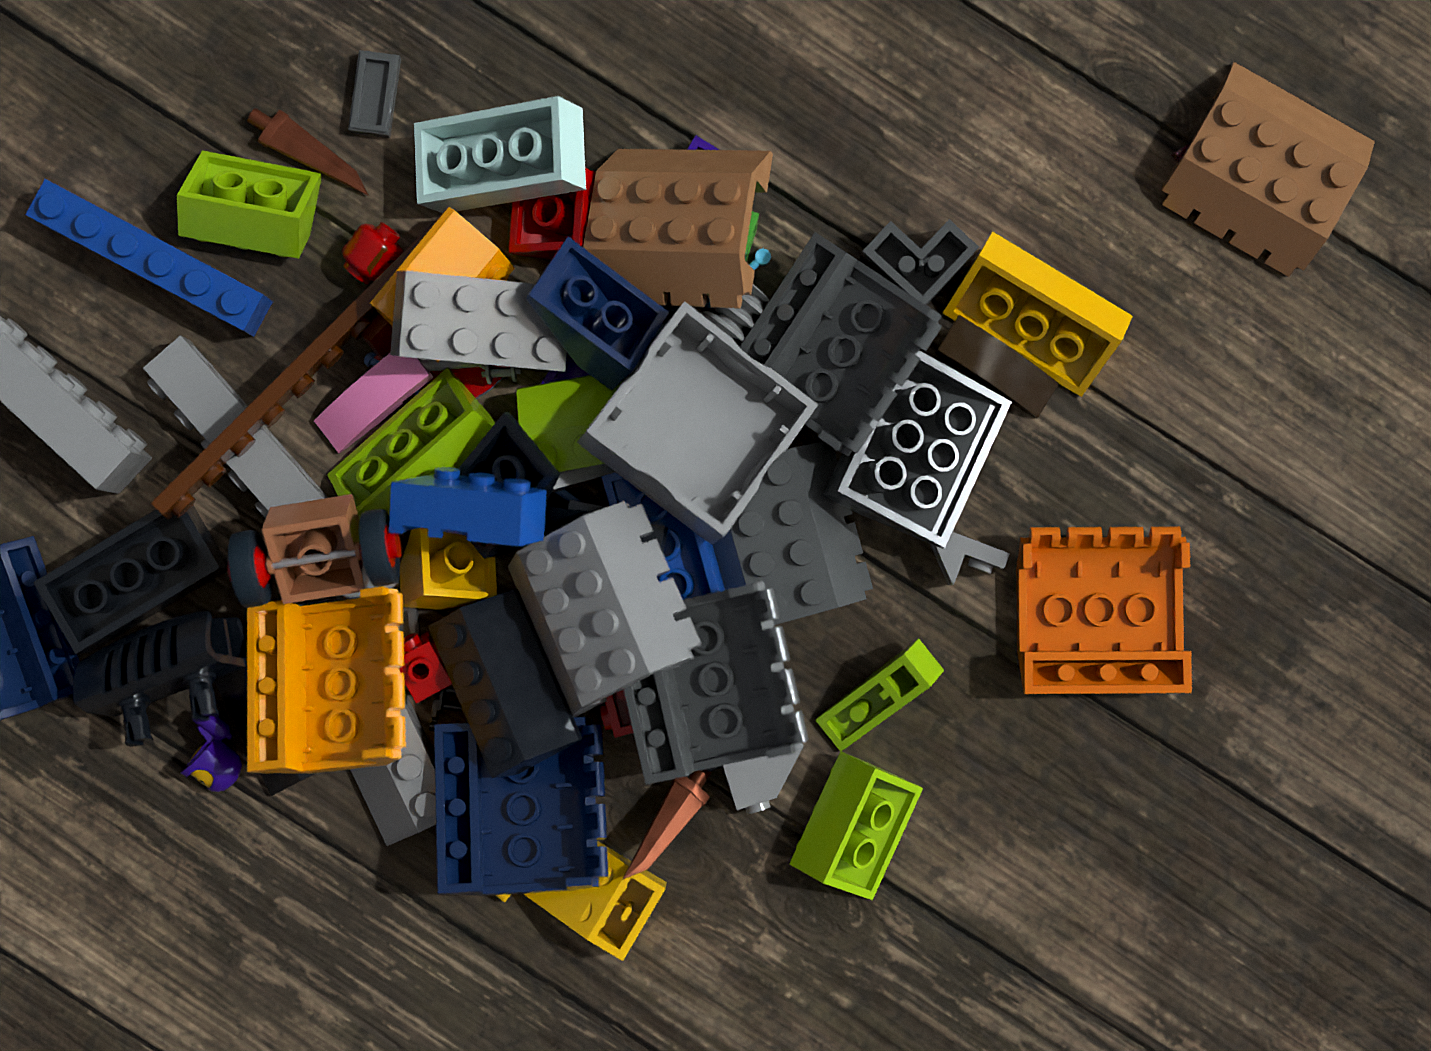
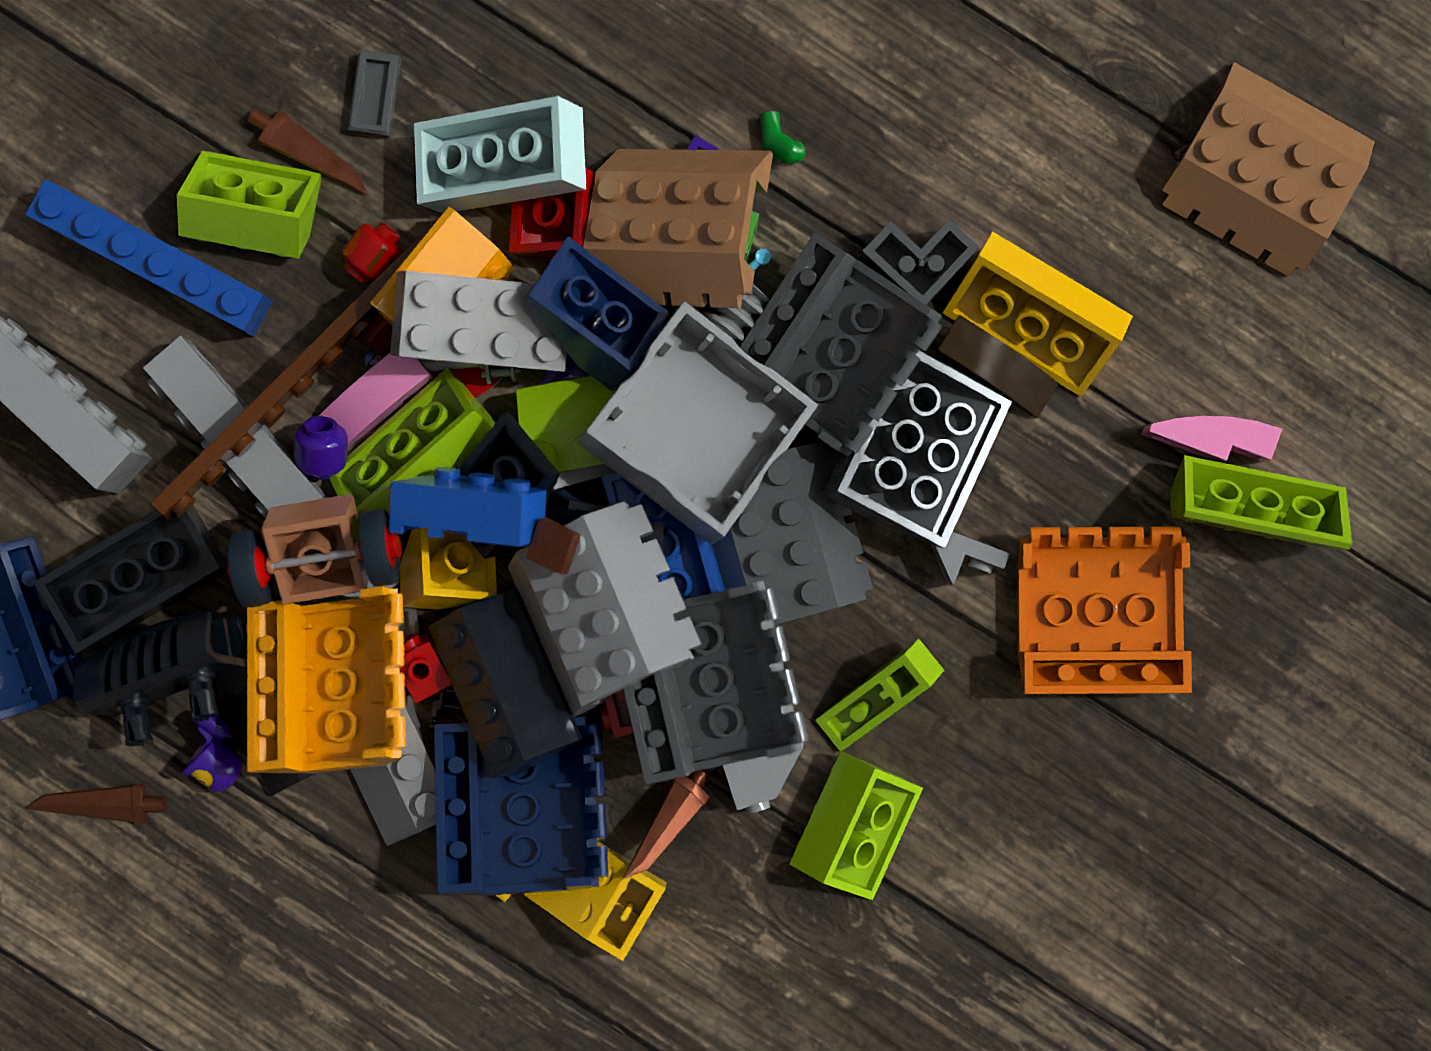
(112, 803): none -> copper bar
(320, 447): none -> dark purple head
(553, 546): none -> copper tile
(783, 148): none -> green arm
(1216, 436): none -> bright pink slope
(1261, 503): none -> lime slope

